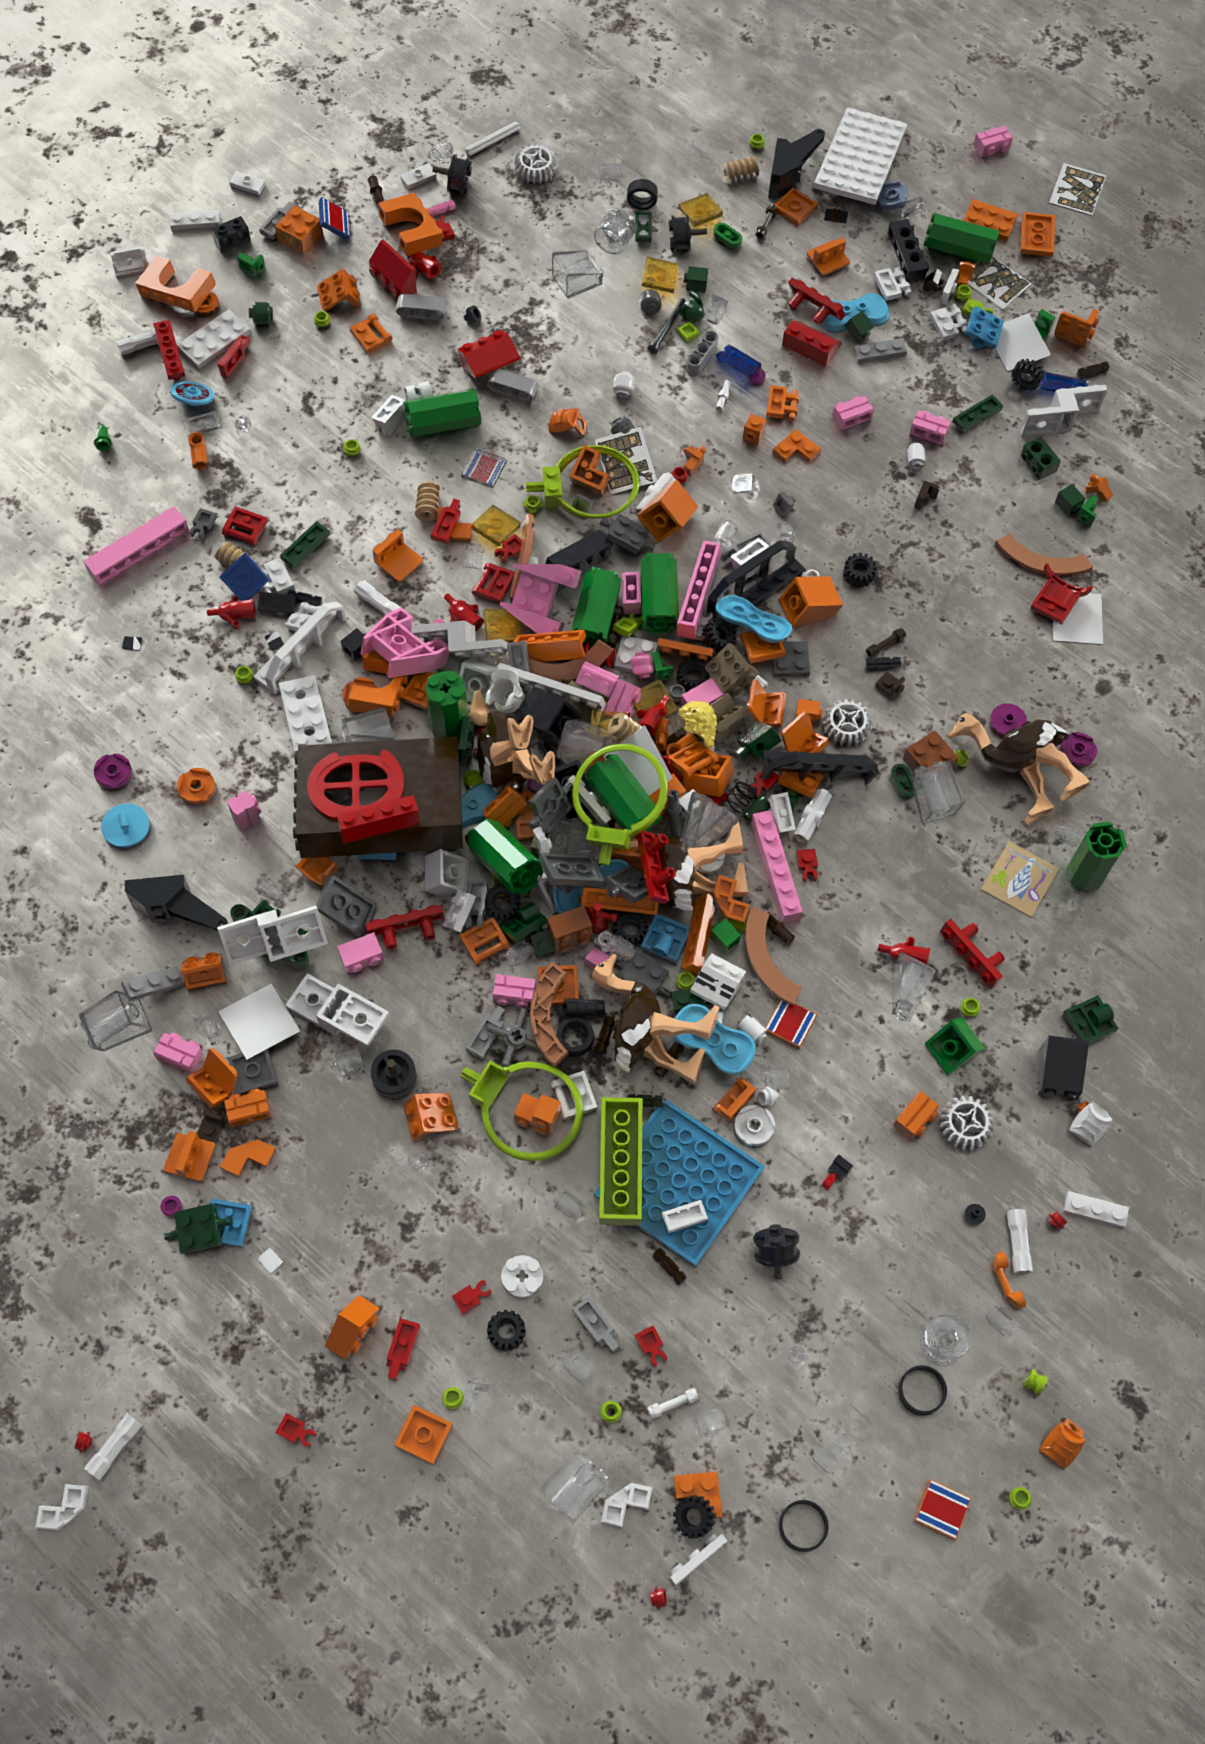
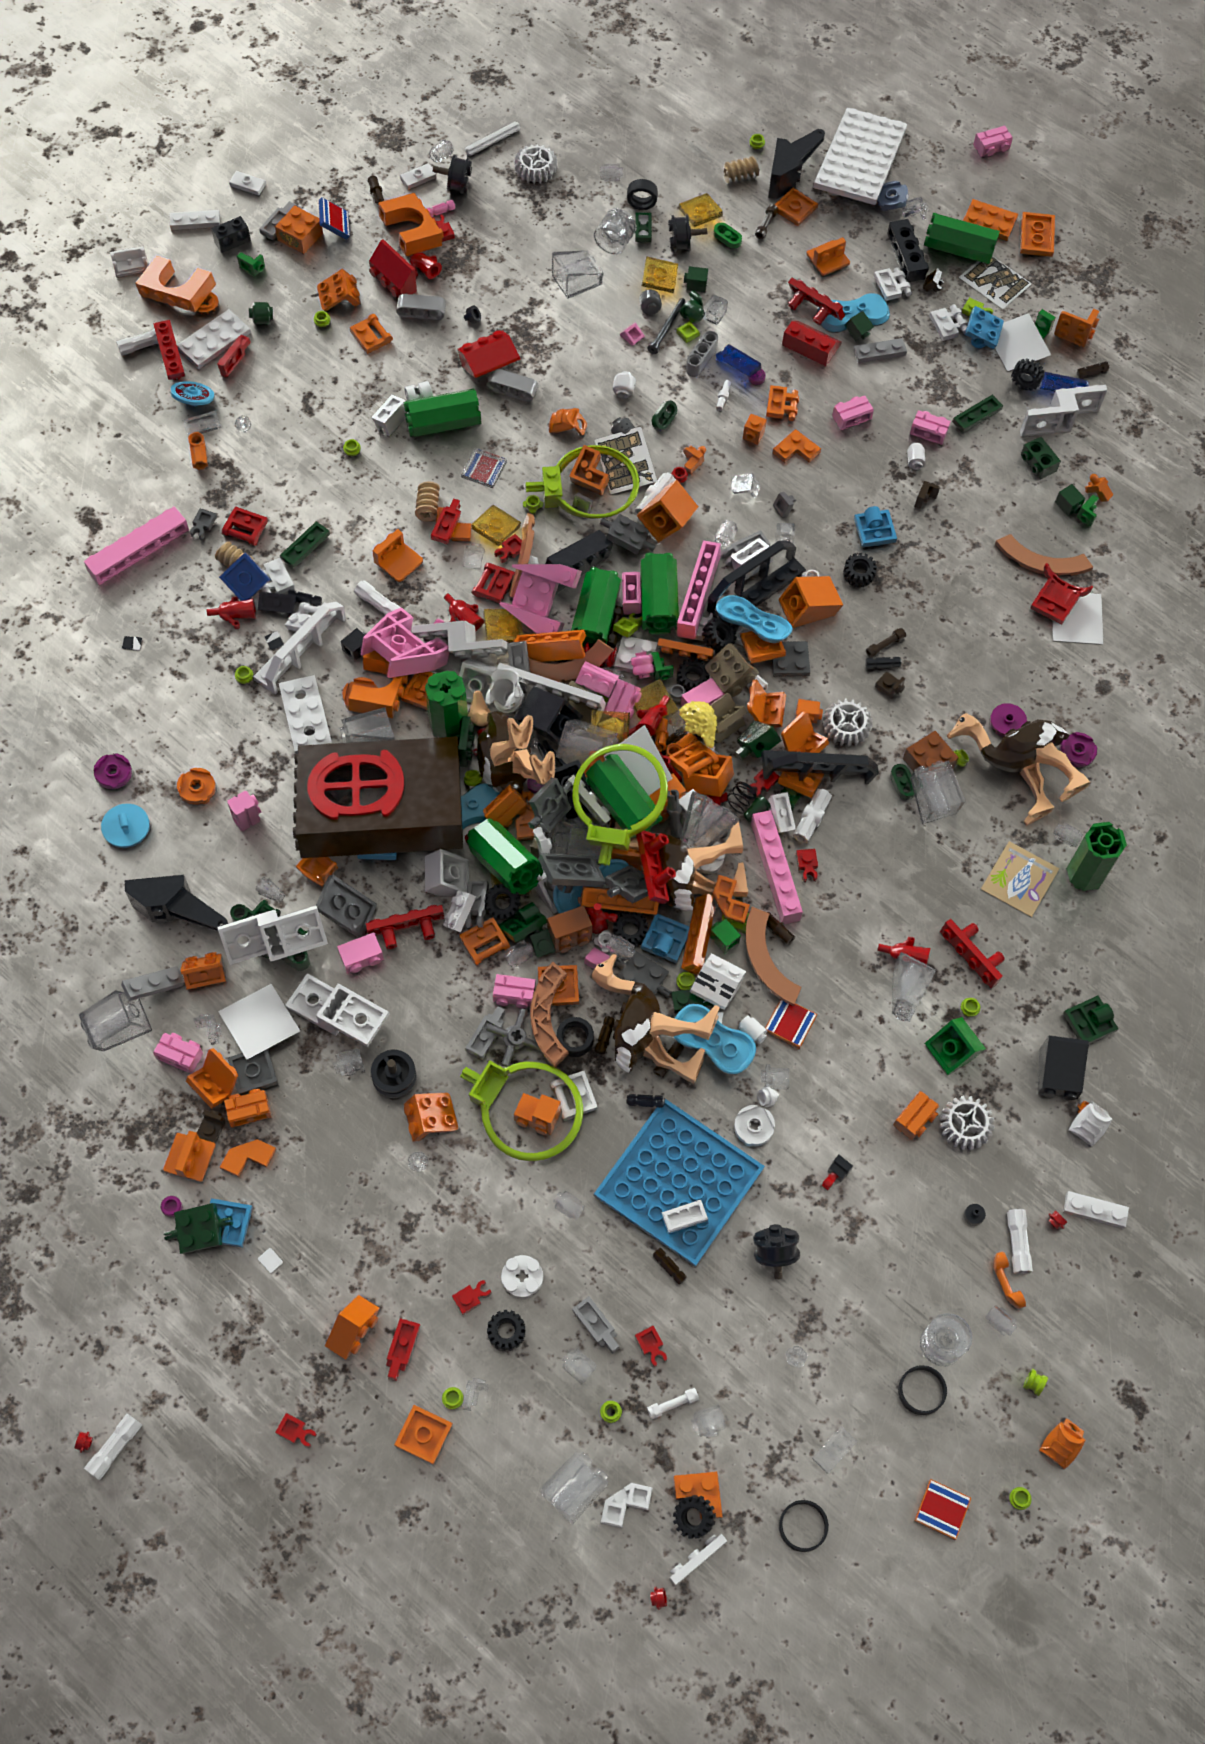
(72, 1505): white tile -> none
(102, 439): green cone -> none
(378, 819): red brick -> none
(583, 1007): black axle -> none
(621, 1161): lime brick -> none
(622, 726): tan piece -> none
(632, 334): none -> bright pink slope
(662, 418): none -> dark green plate
(734, 1100): orange hinge -> none
(836, 215): black piece -> none
(875, 527): none -> dark azure plate
(950, 287): white plate -> none
(963, 292): lime plate -> none
(965, 273): orange piece -> none
(1077, 189): sticker -> none

